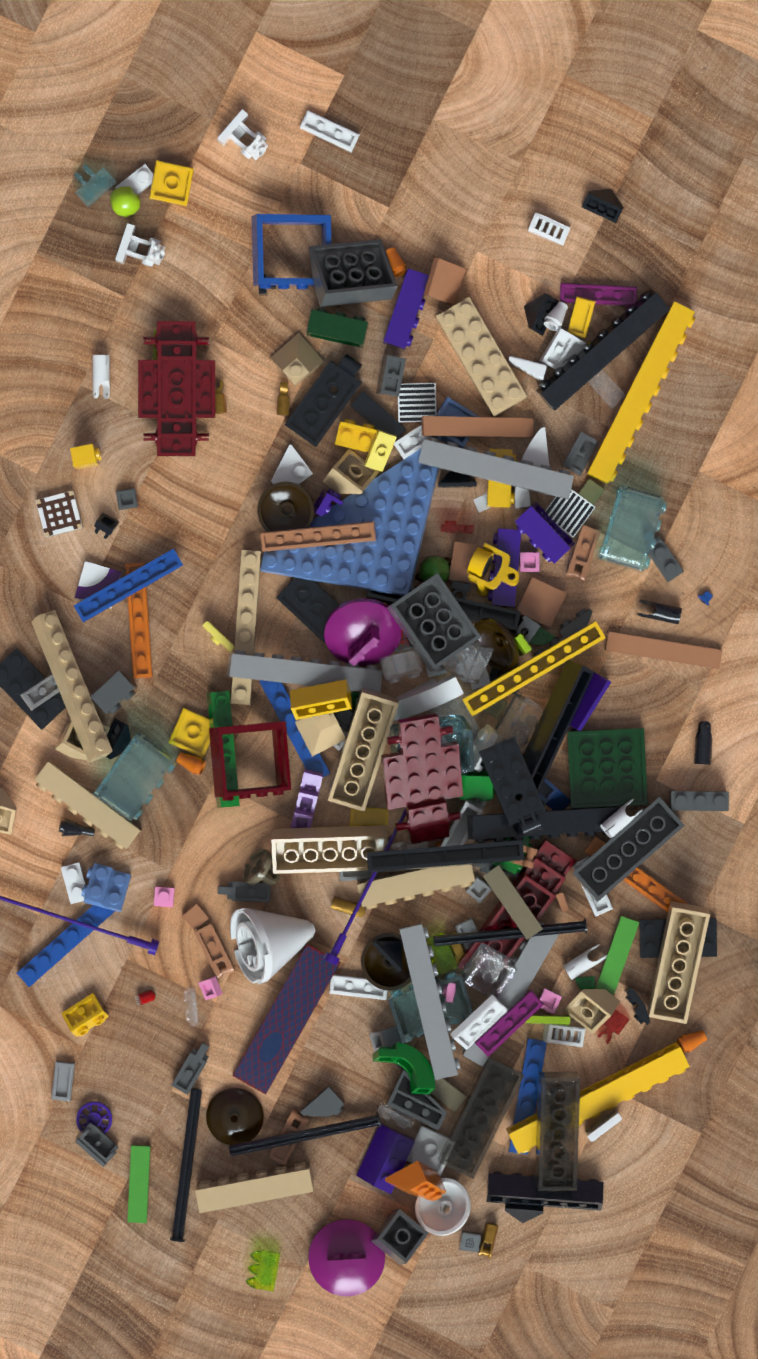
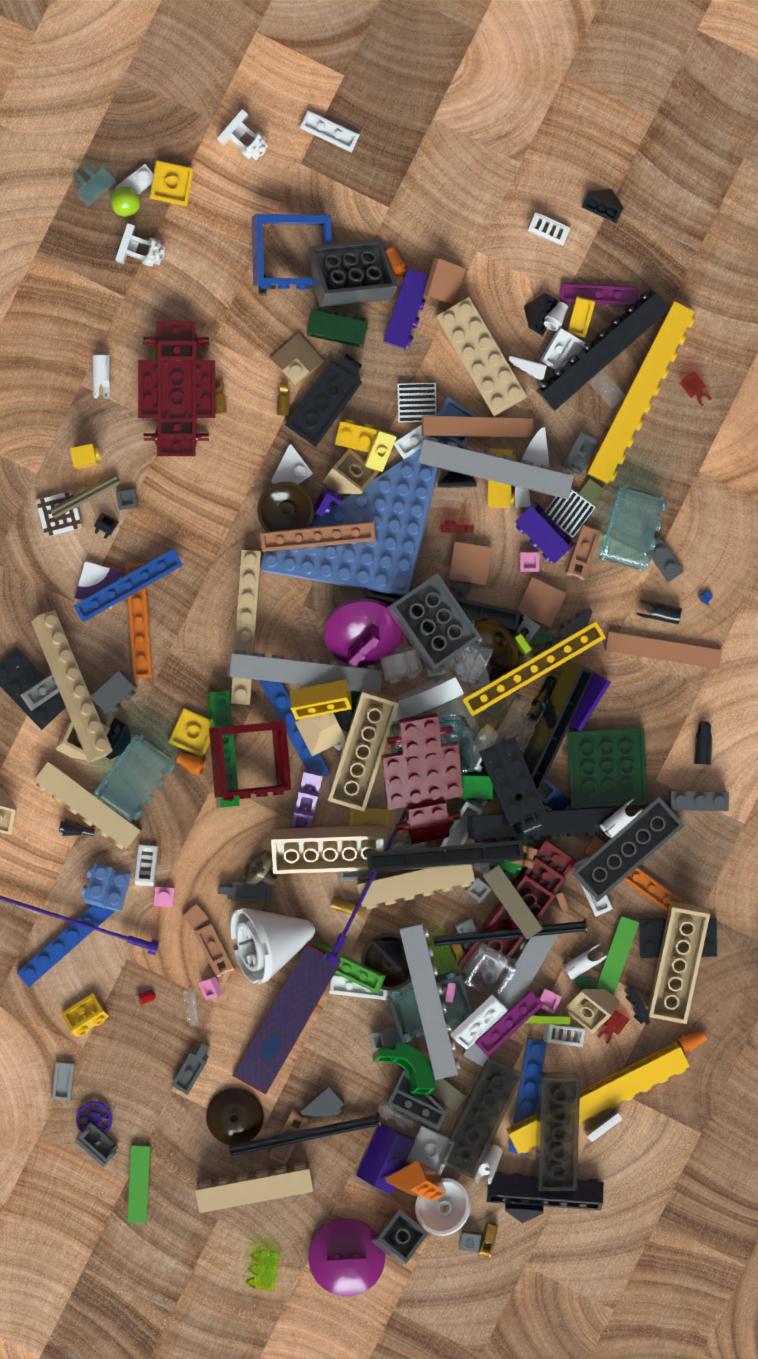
(74, 882): white plate -> none
(84, 496): none -> dark tan axle
(146, 882): none -> white slope
(186, 1165): black axle -> none
(217, 637): light yellow plate -> none
(308, 604): black tile -> none
(356, 971): none -> bright green tile
(377, 415): black tile -> none
(390, 376): dark grey hinge -> none
(432, 566): bright green hat -> none
(480, 565): yellow piece -> none
(481, 503): white sticker -> none
(489, 1163): none -> white piece
(508, 542): dark purple brick -> none
(540, 702): none -> black pin
(693, 386): none -> clear red plate

